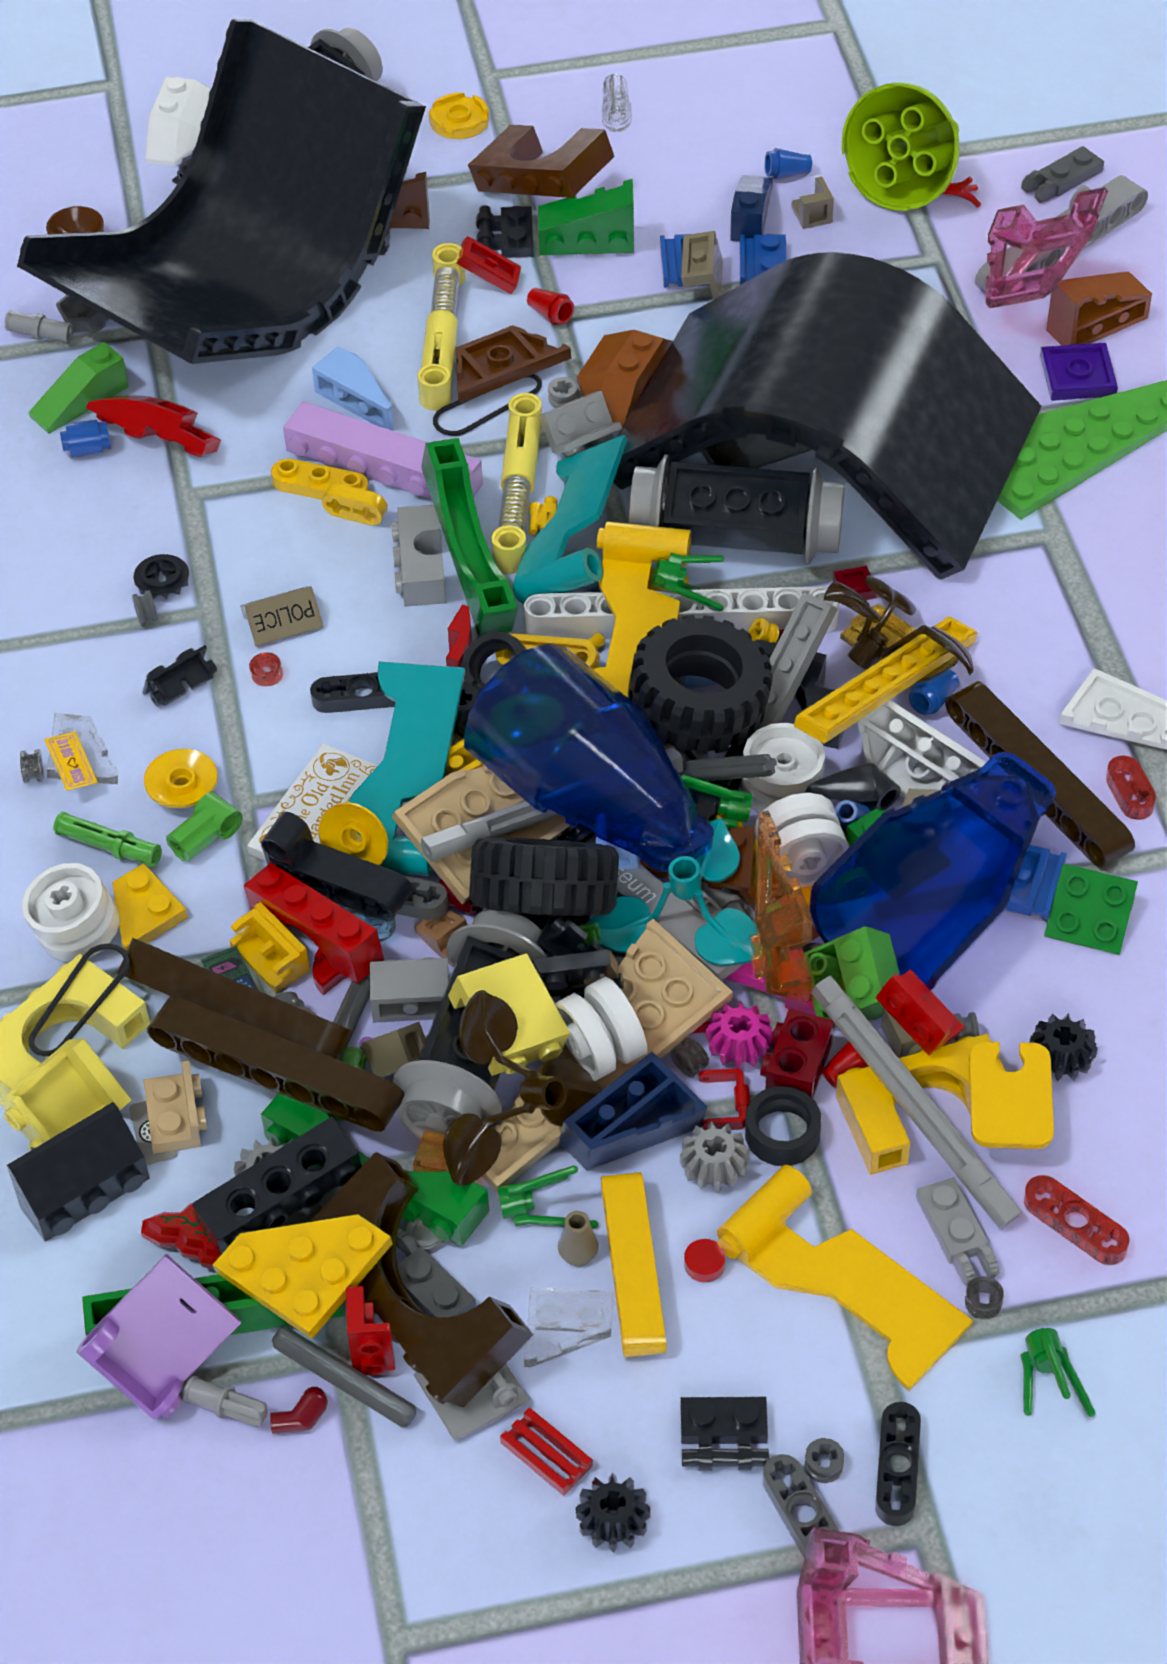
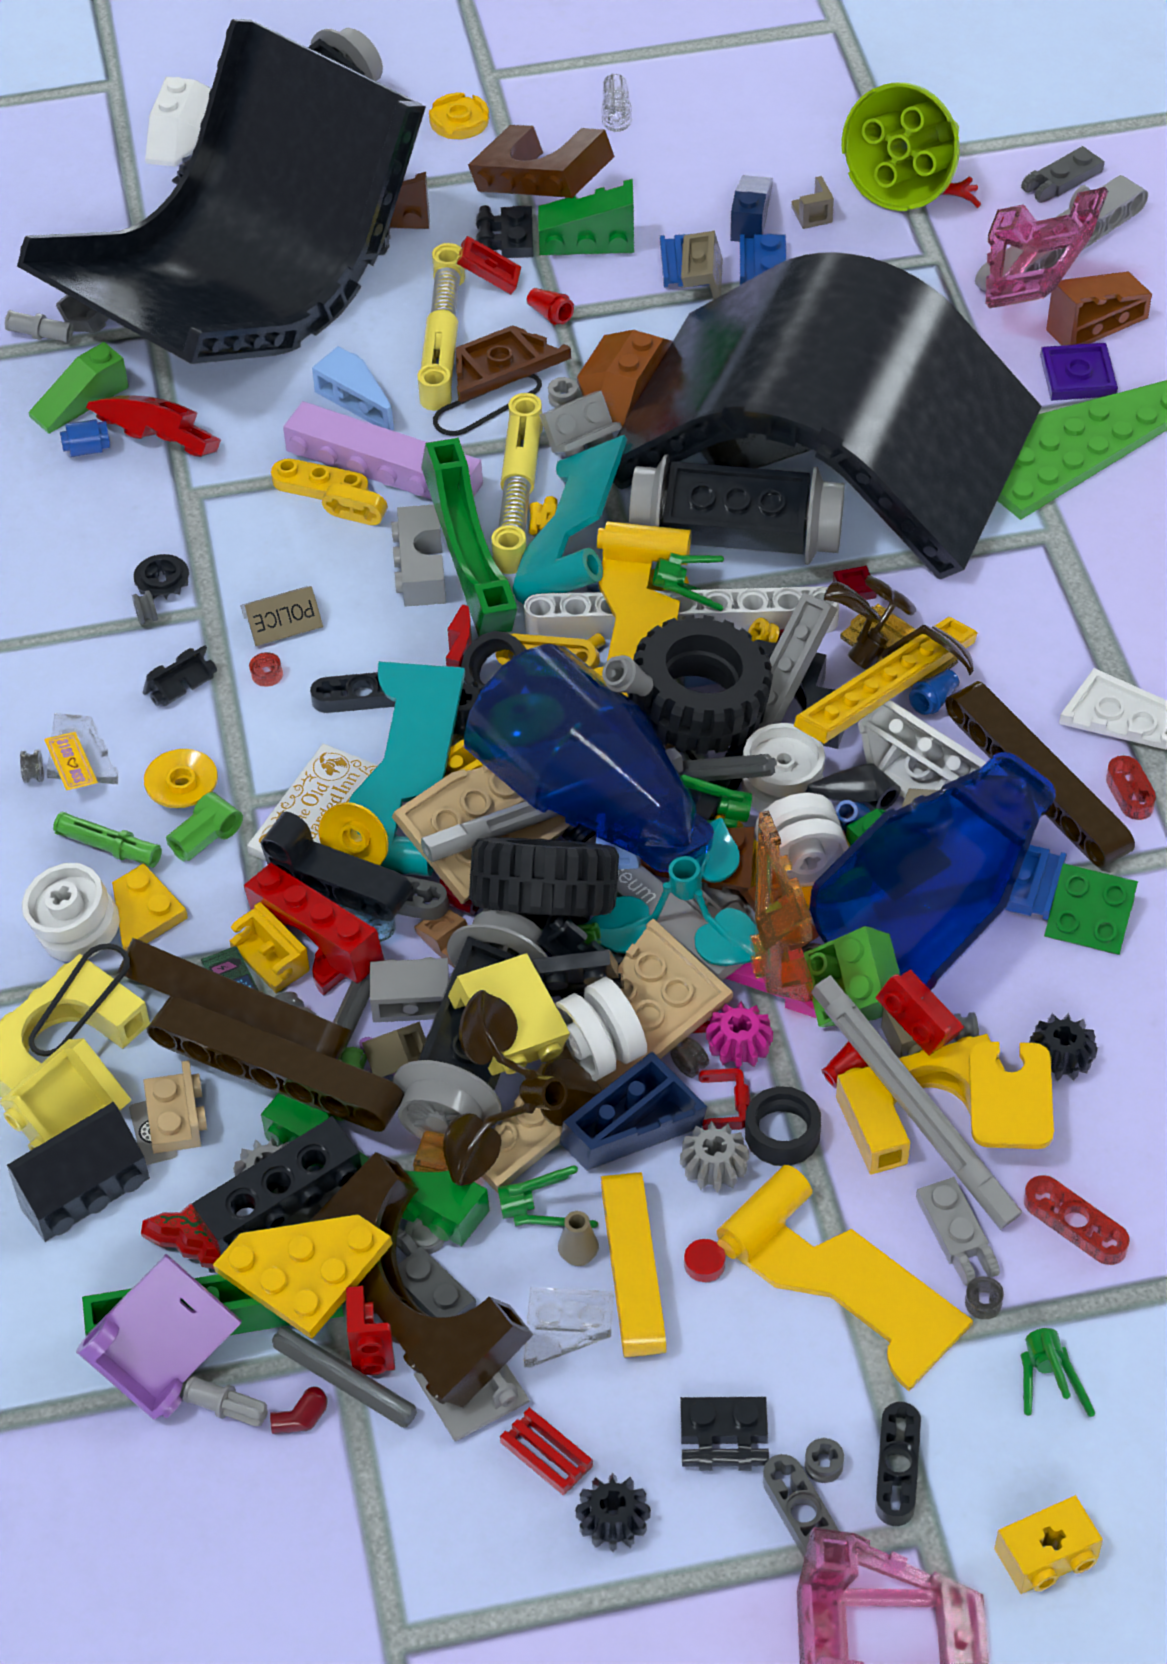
(75, 220): reddish brown piece -> none
(625, 676): none -> light grey cone
(786, 163): blue cone -> none
(803, 1057): dark red brick -> none
(1058, 1527): none -> yellow brick

